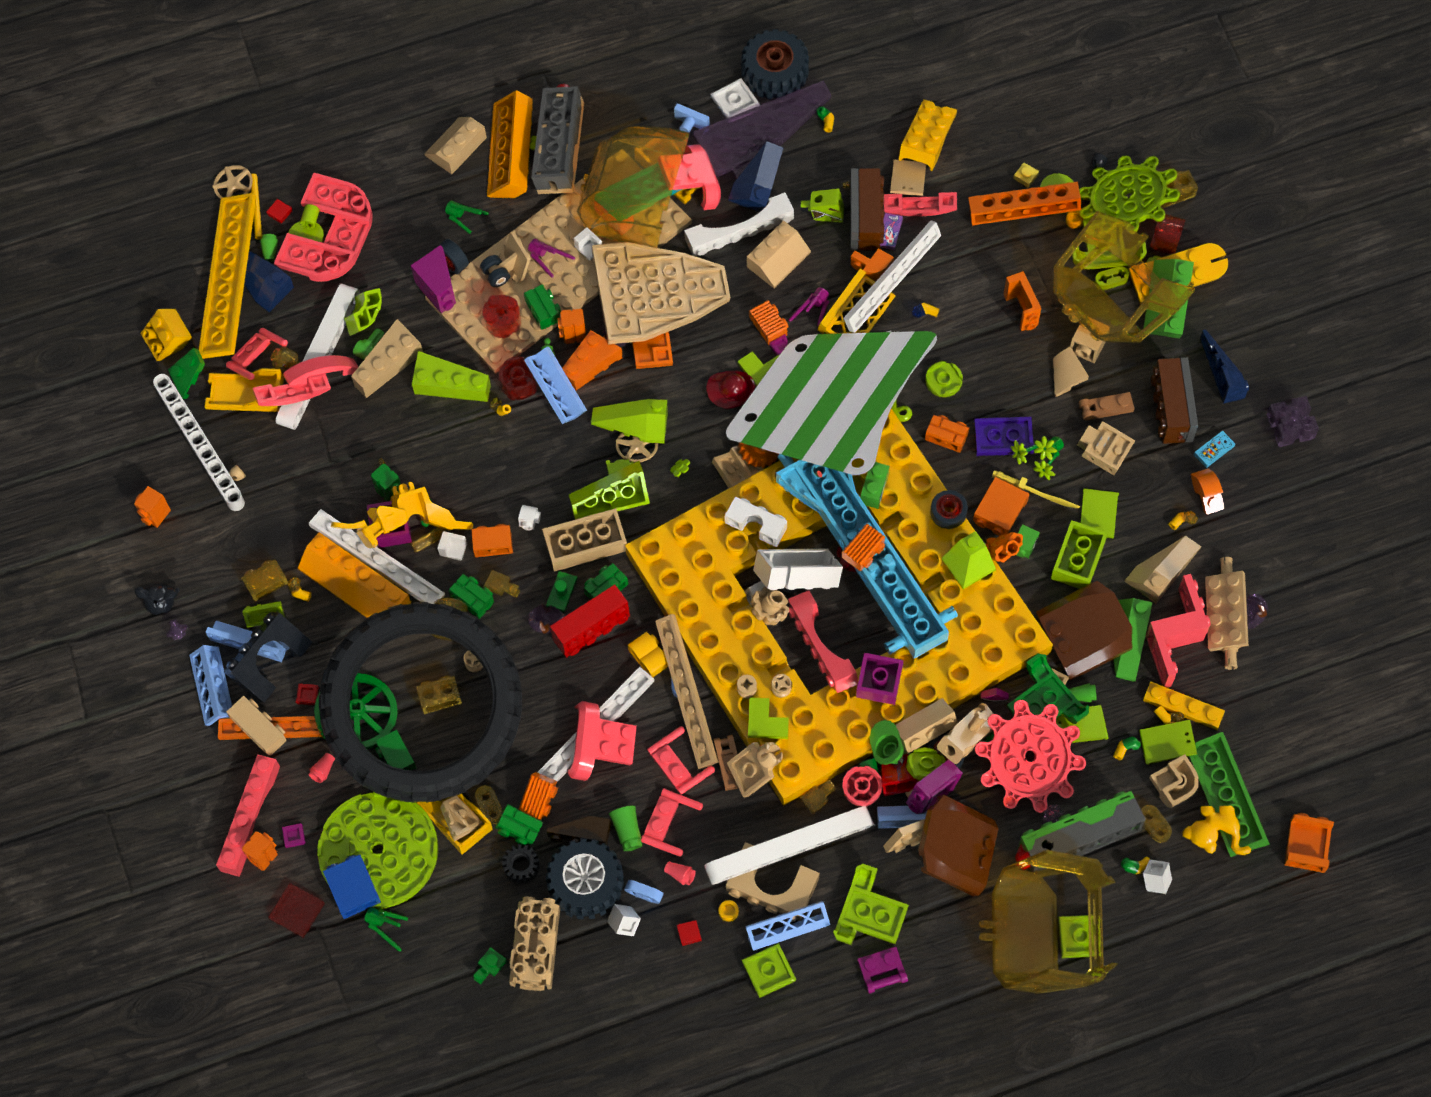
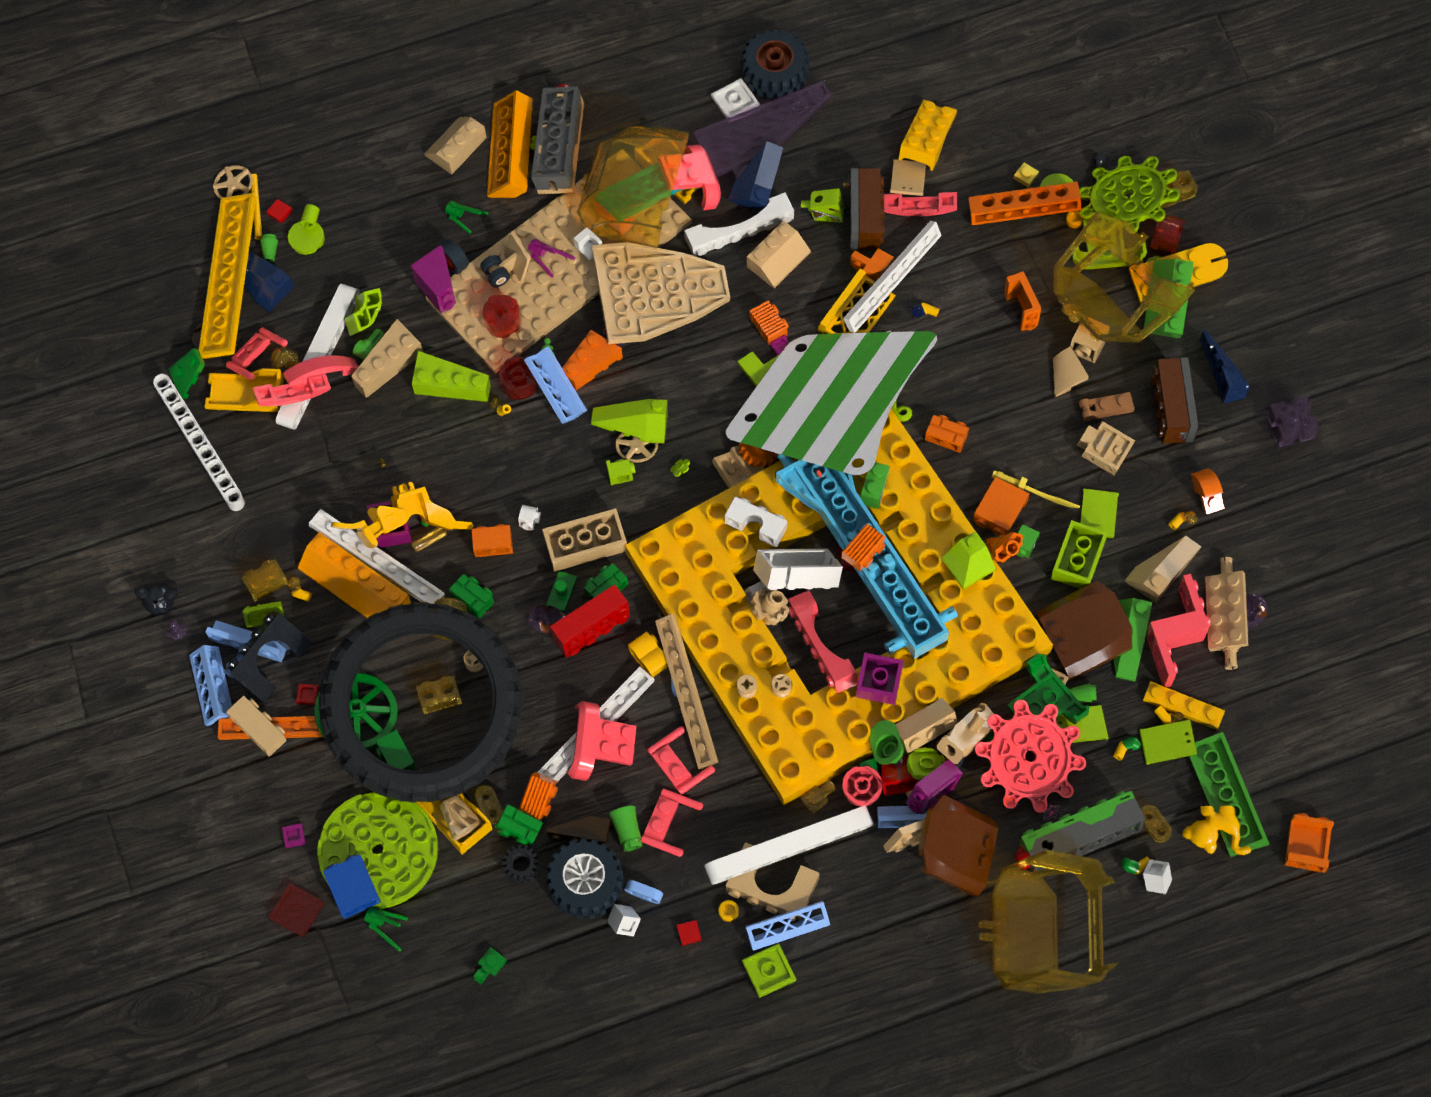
(152, 507): orange brick -> none
(165, 333): yellow slope -> none
(237, 473): tan hinge -> none
(257, 787): coral arch -> none
(260, 850): orange brick -> none
(321, 769): coral cone -> none
(345, 237): coral plate -> none
(384, 480): green brick -> none
(452, 545): white panel -> none
(499, 583): clear yellow plate -> none
(534, 943): tan brick -> none
(542, 307): green brick -> none
(572, 326): orange brick -> none
(618, 490): lime wedge -> none
(653, 352): orange plate -> none
(682, 873): coral cone -> none
(690, 118): light blue tile -> none
(725, 756): medium nougat plate -> none
(730, 388): dark red hat -> none
(754, 766): tan plate -> none
(762, 725): lime tile -> none
(817, 298): magenta plant -> none
(827, 117): arm -> none
(869, 911): lime piece -> none
(879, 964): magenta plate -> none
(892, 227): tile -> none
(944, 379): lime tile -> none
(952, 500): wheel -> none
(994, 695): magenta tile -> none
(997, 435): dark purple plate -> none
(1047, 448): lime plant -> none
(1074, 936): lime plate -> none
(1112, 278): lime beam -> none
(1176, 781): tan brick -> none
(1214, 449): medium azure tile -> none

